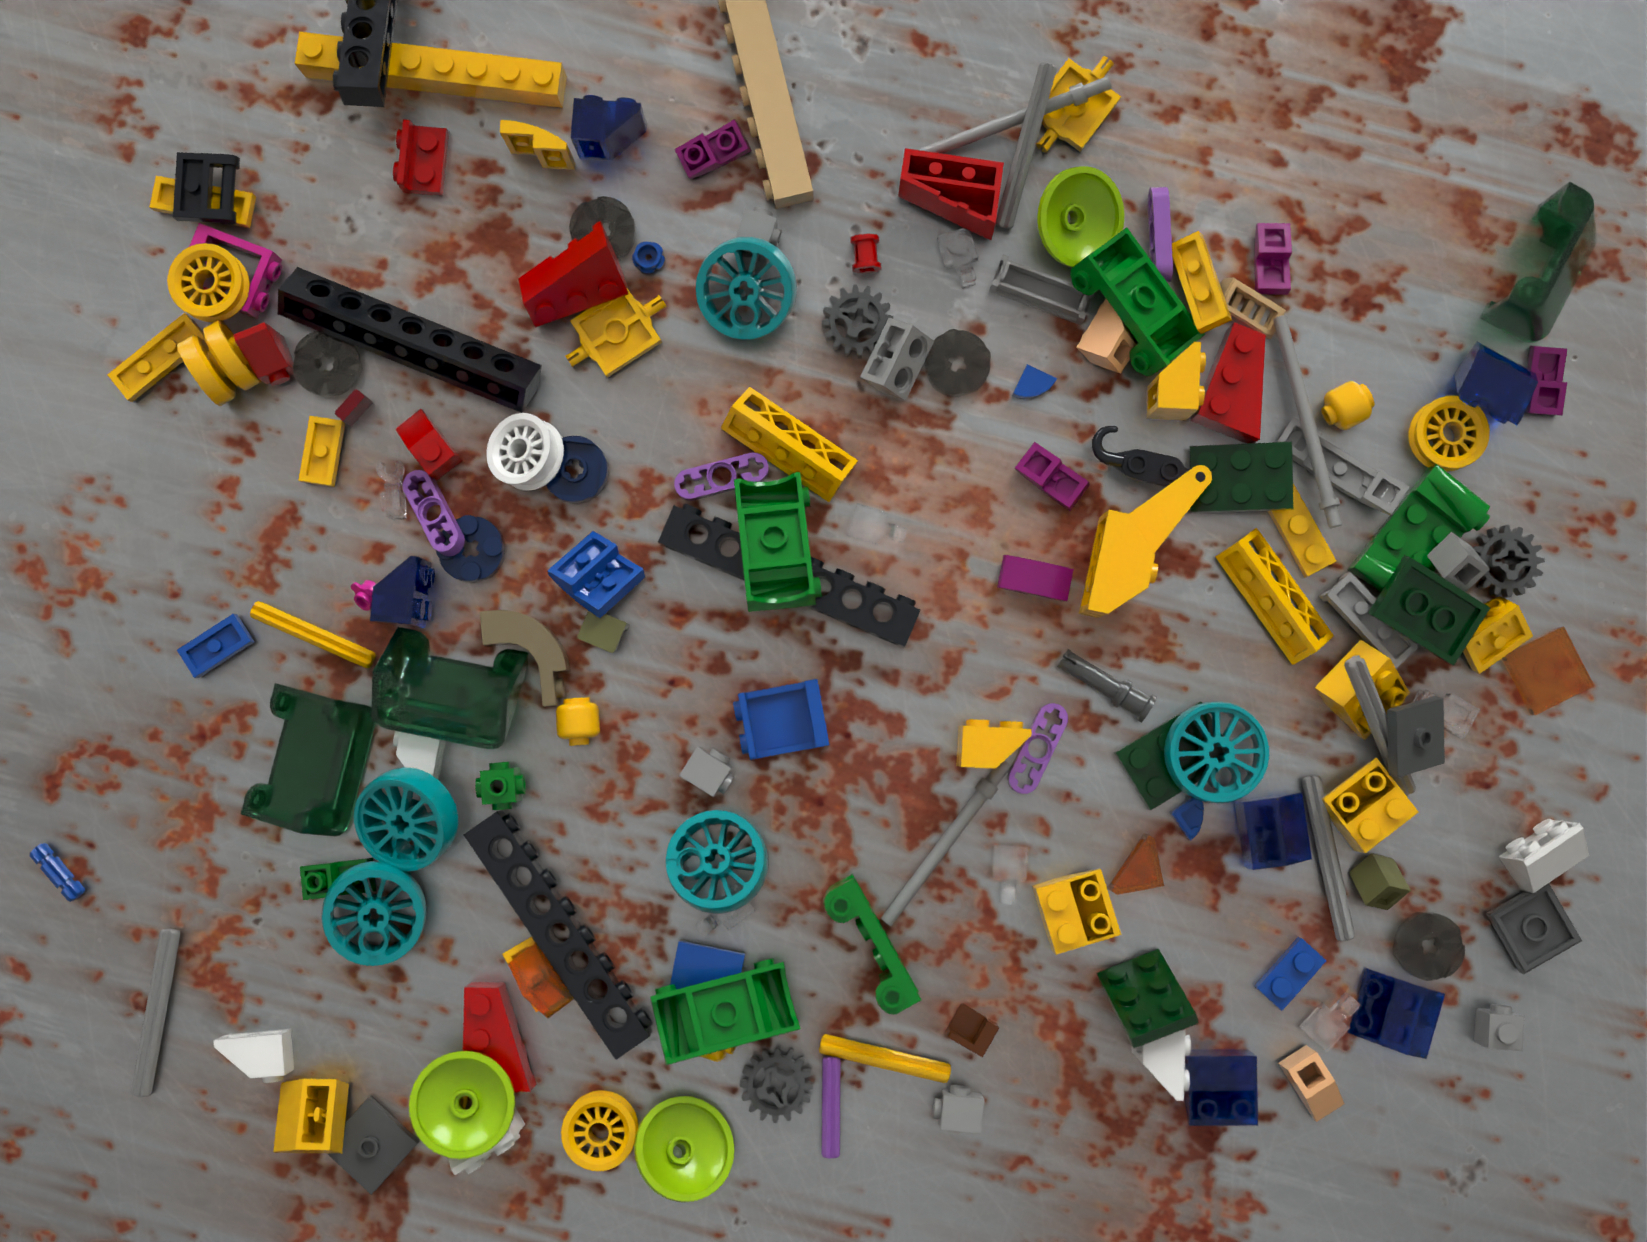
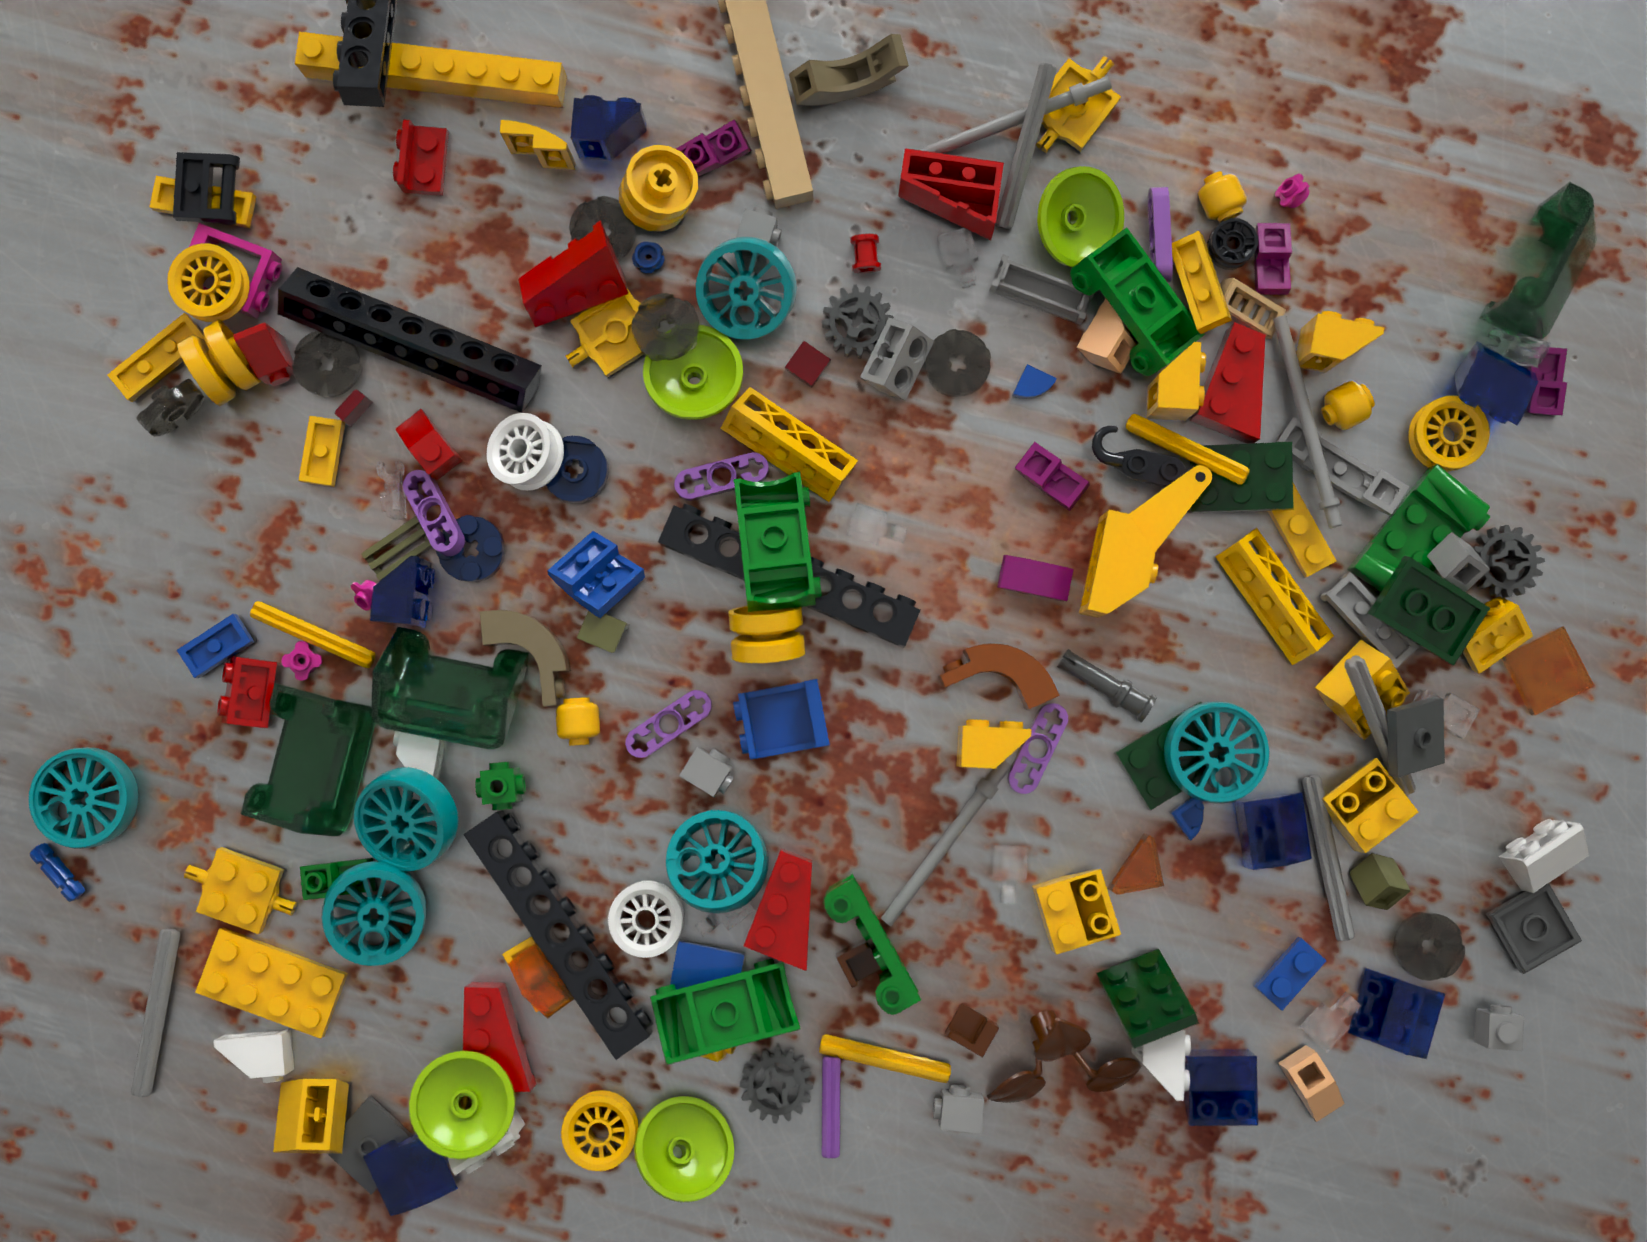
(45, 811): none -> teal piece
(170, 406): none -> clear smoke plate
(240, 890): none -> yellow plate
(247, 692): none -> red bracket
(271, 983): none -> yellow plate
(311, 662): none -> dark pink plate
(391, 538): none -> olive tile
(409, 1174): none -> clear blue slope
(632, 945): none -> white wheel
(643, 731): none -> medium lavender beam
(658, 188): none -> yellow wheel
(665, 345): none -> clear smoke plate
(713, 361): none -> lime dish
(766, 635): none -> yellow wheel
(784, 912): none -> red wedge
(807, 364): none -> dark red tile
(849, 78): none -> dark tan arch
(857, 962): none -> reddish brown panel
(1019, 667): none -> dark orange arch
(1054, 1040): none -> reddish brown plant
(1187, 448): none -> yellow axle
(1222, 197): none -> yellow head
(1245, 244): none -> black wheel
(1292, 191): none -> dark pink plate
(1331, 340): none -> yellow slope
(1521, 348): none -> clear plate

